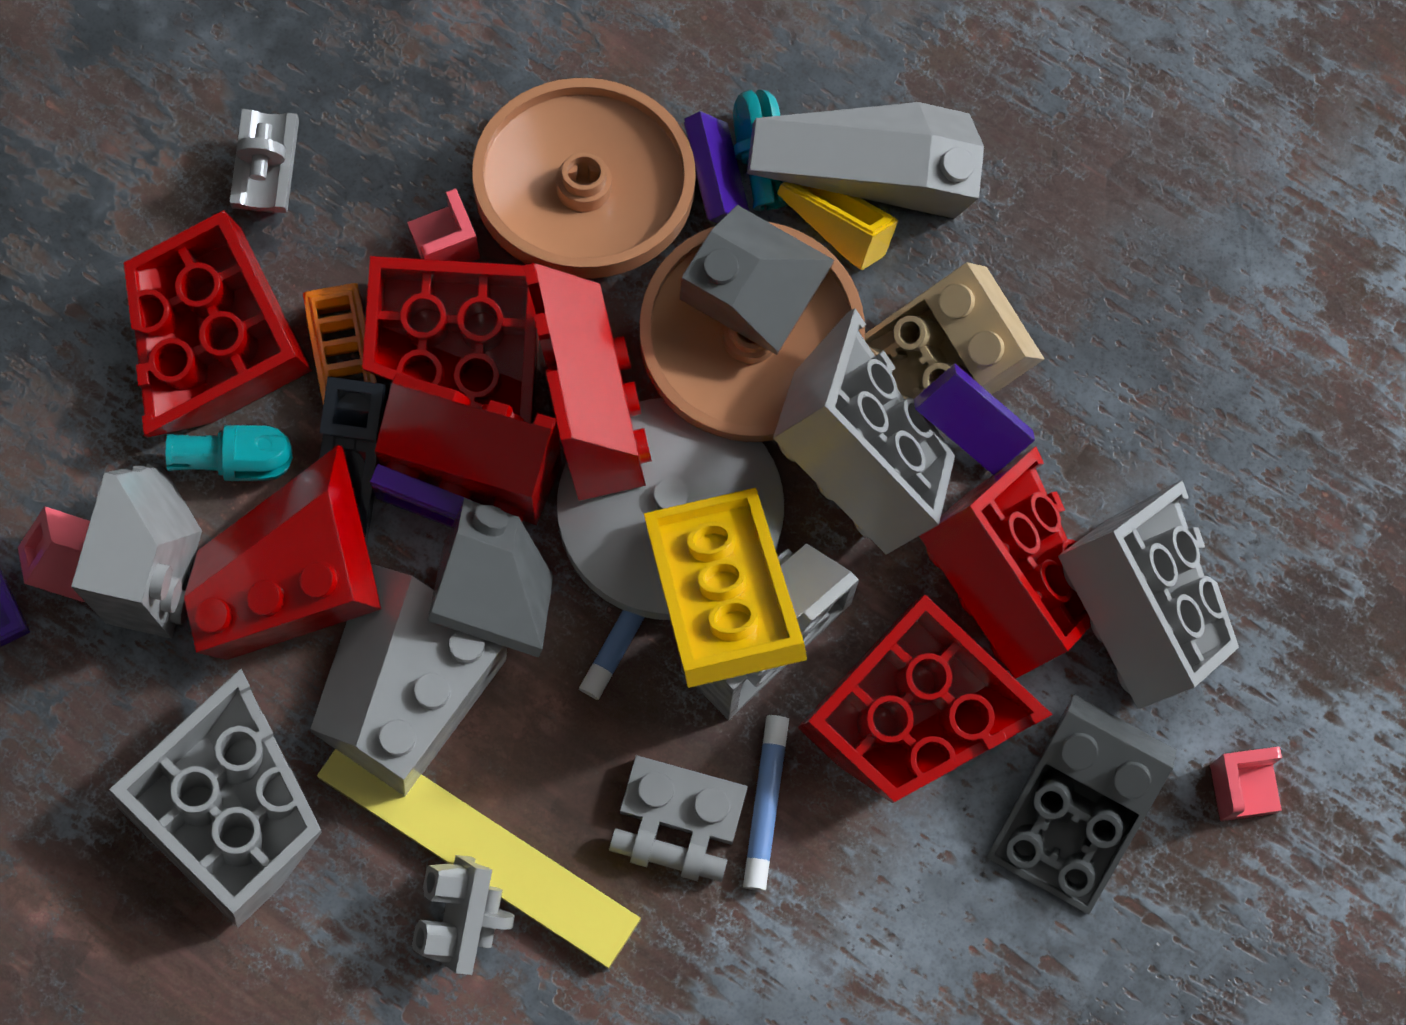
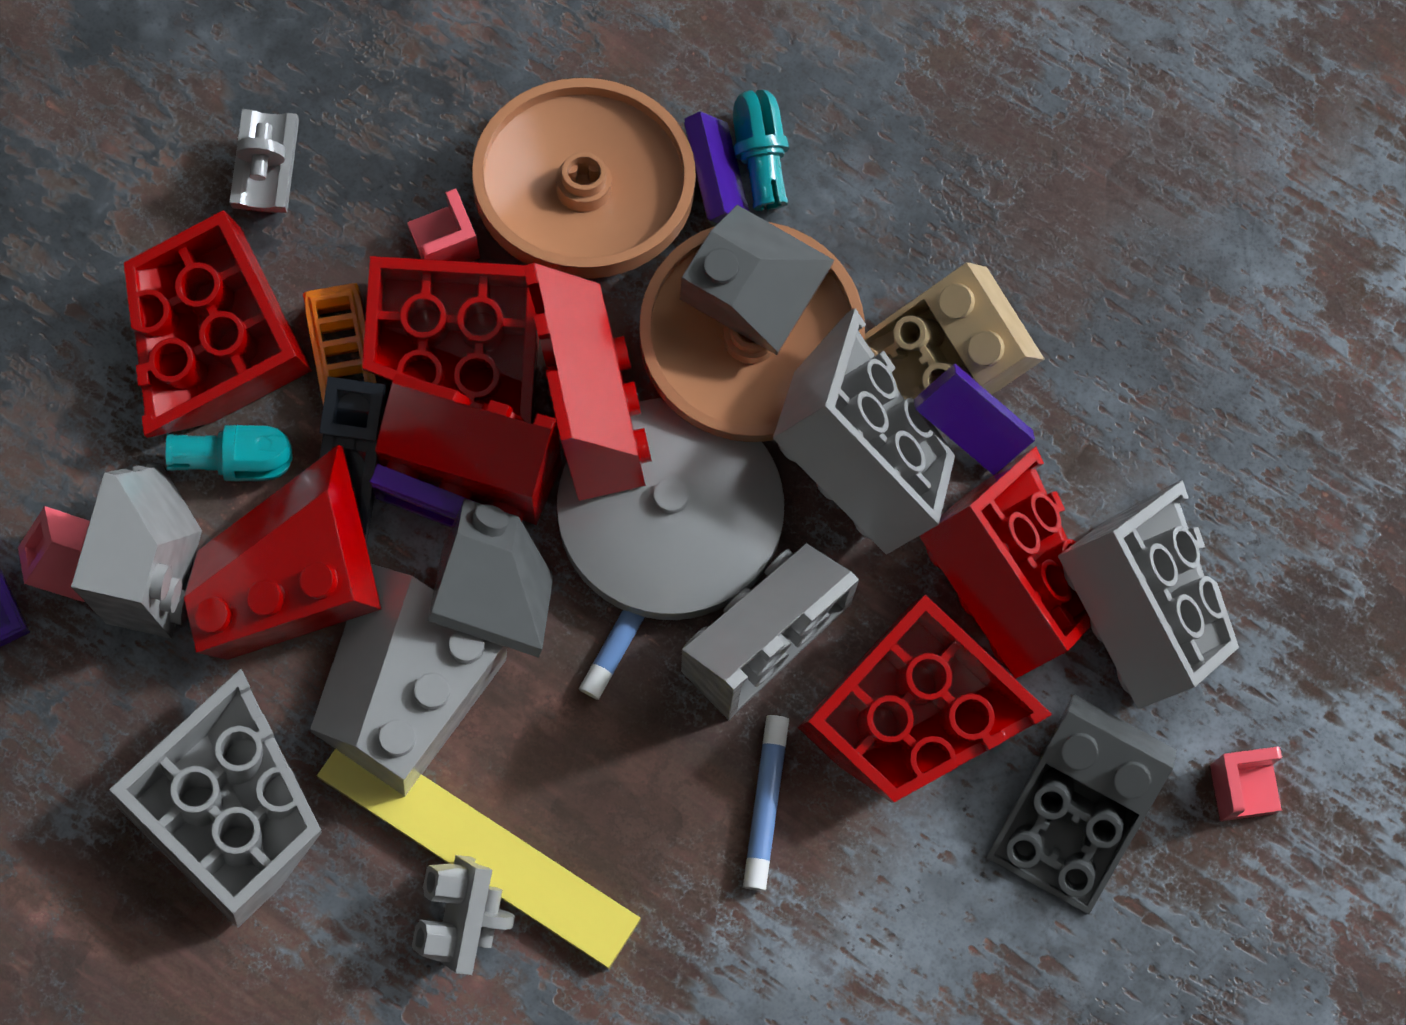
(684, 802): light grey plate -> none
(724, 588): yellow plate -> none
(844, 221): yellow slope -> none
(884, 154): light grey wedge -> none

